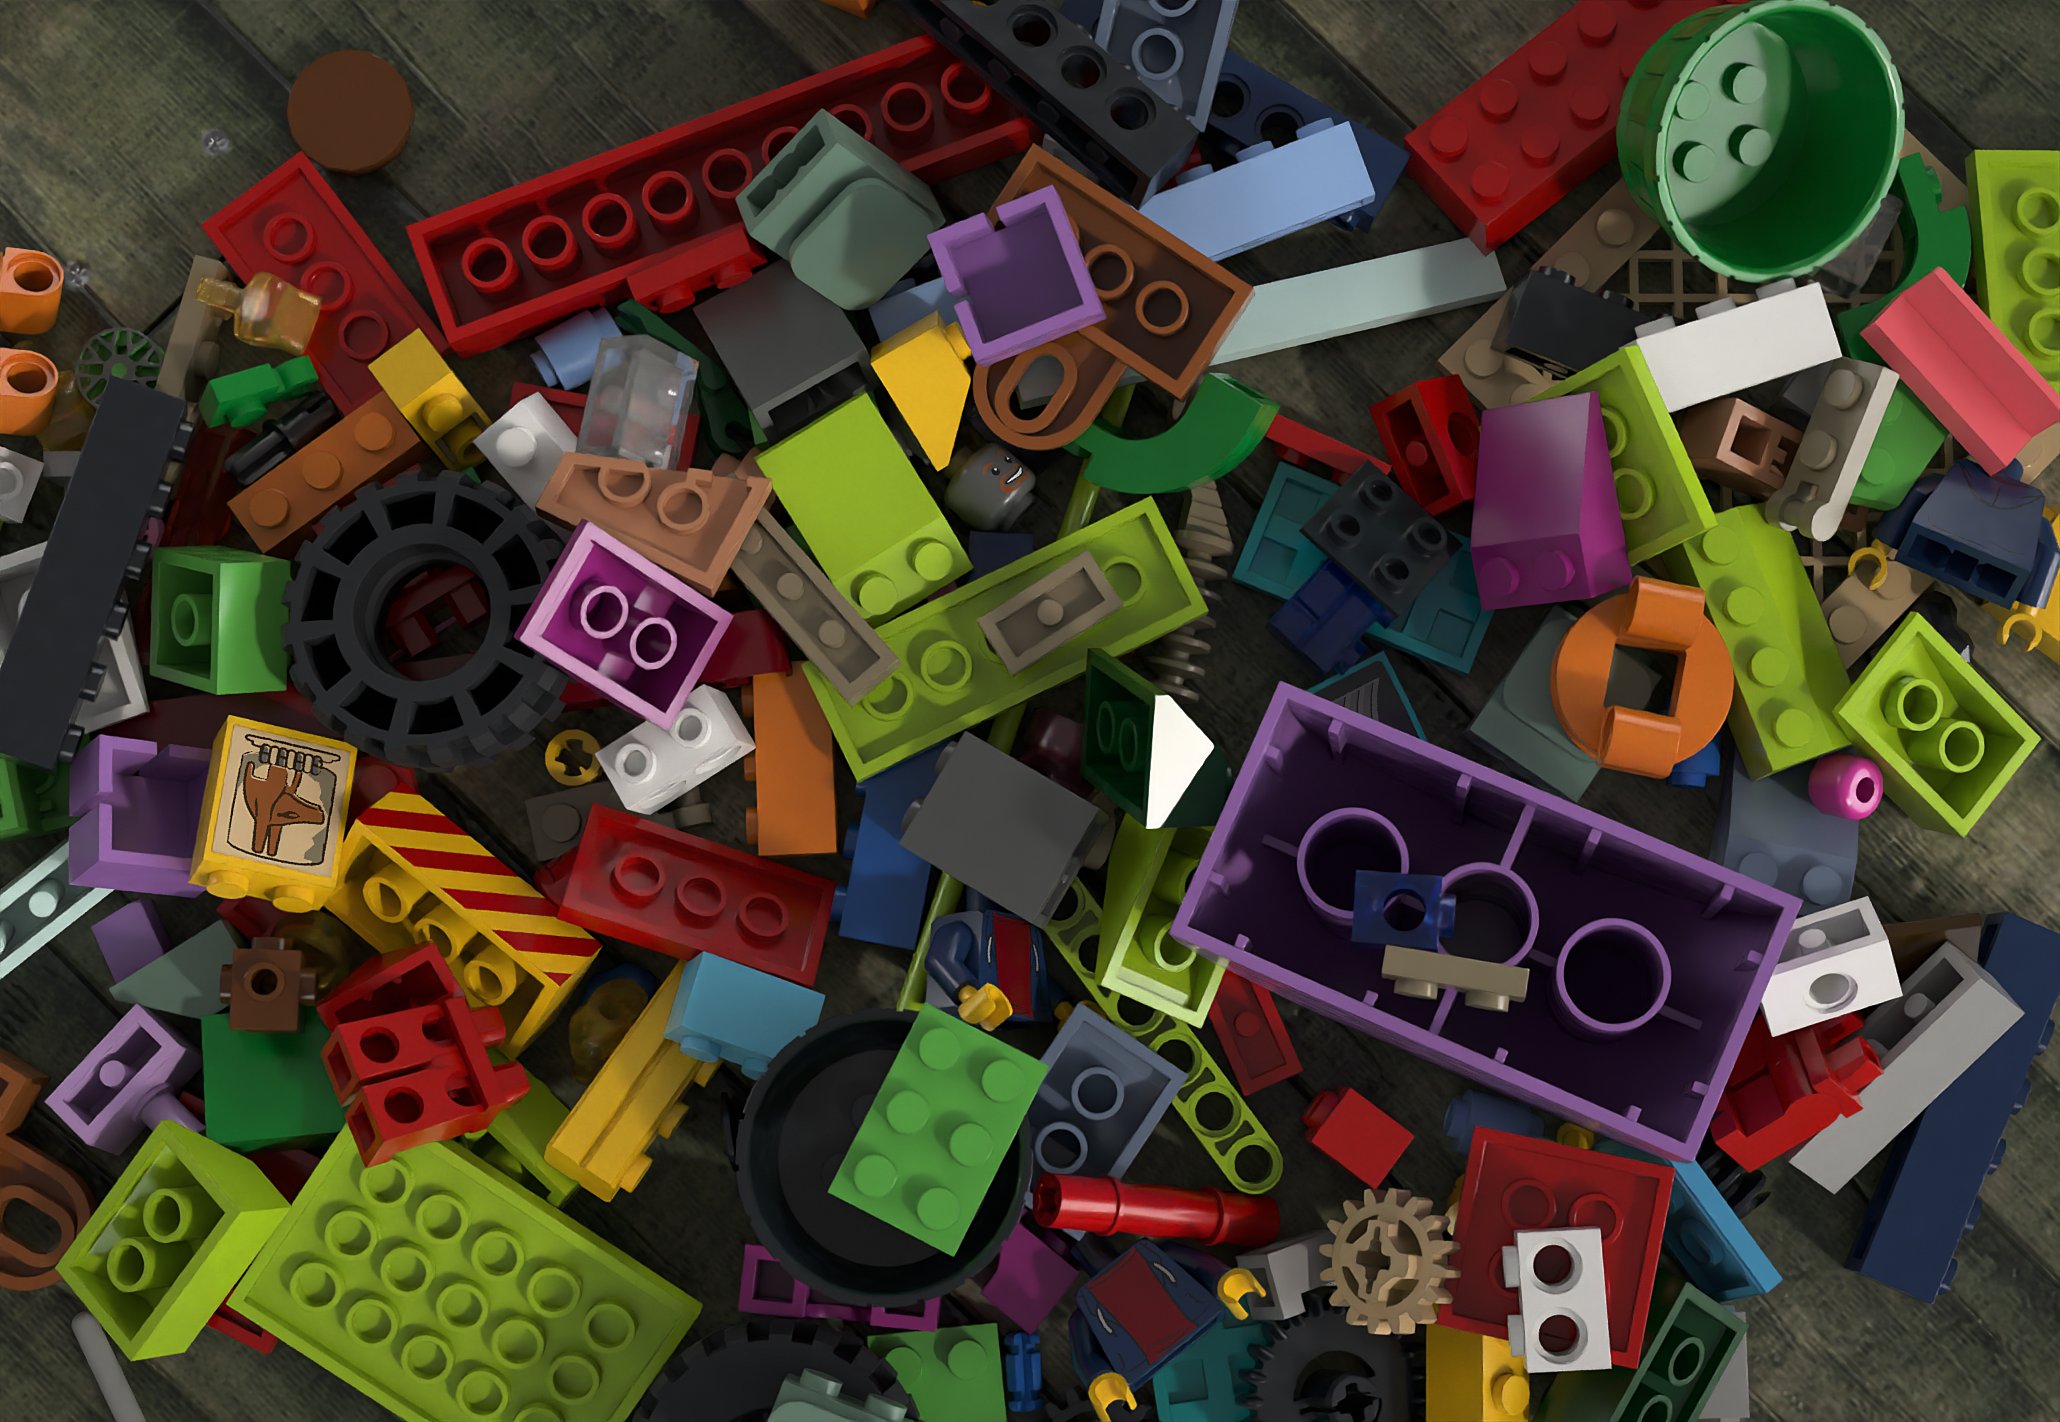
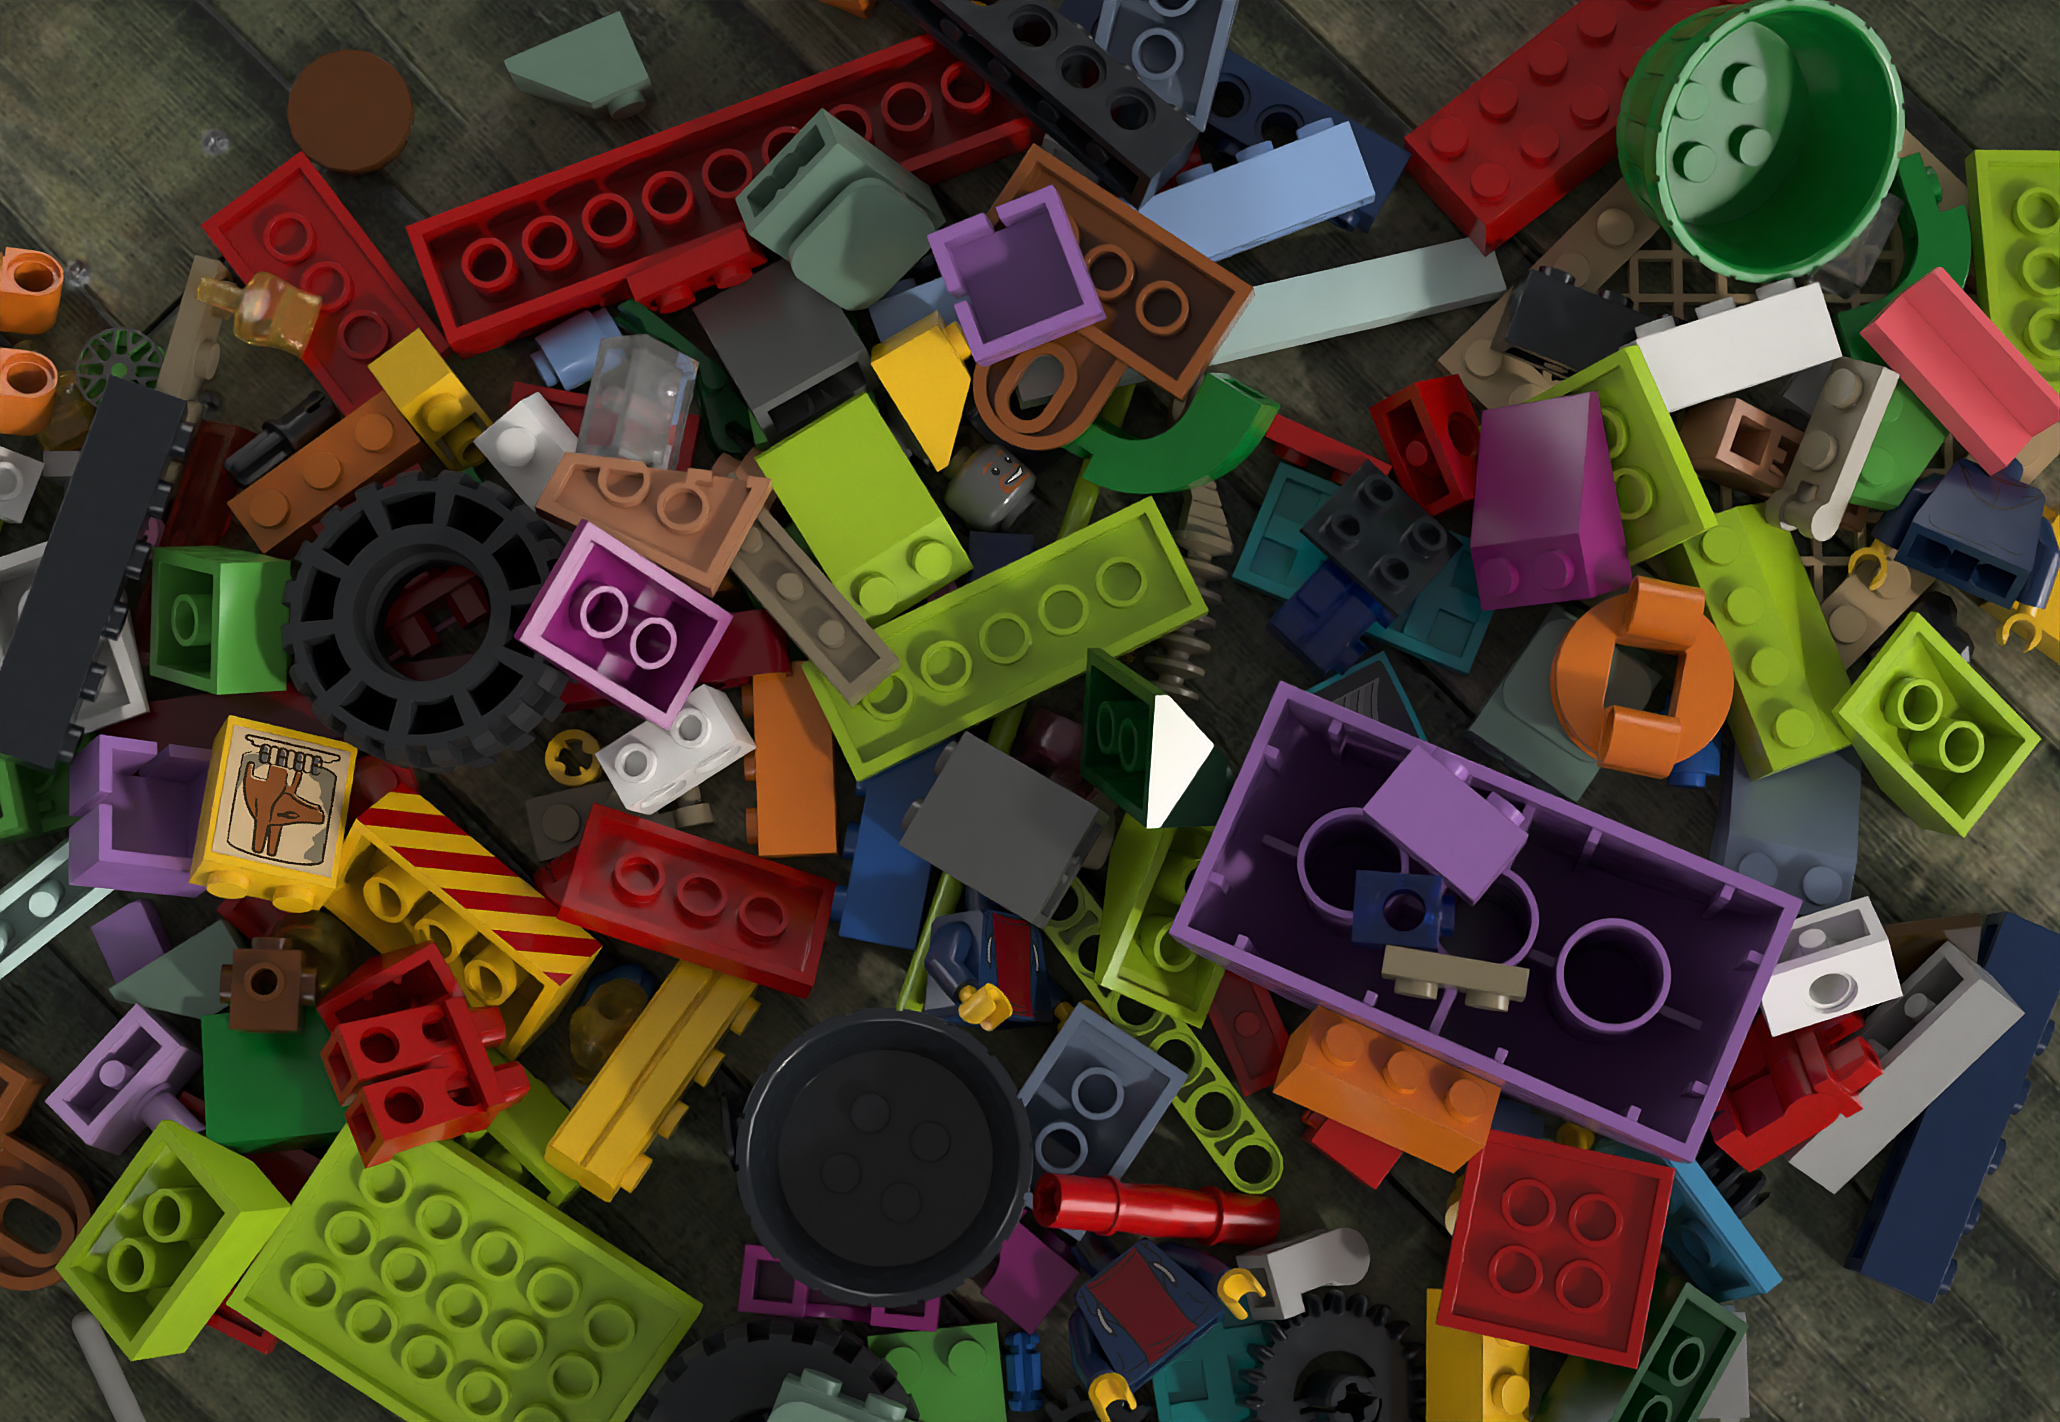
(249, 393): green plate -> none
(587, 71): none -> sand green slope
(738, 1013): medium azure brick -> none
(938, 1129): bright green brick -> none
(1050, 613): dark tan plate -> none
(1380, 1293): tan gear -> none
(1387, 1089): none -> orange brick
(1446, 822): none -> medium lavender brick
(1578, 1296): white brick -> none
(1845, 785): dark pink piece -> none

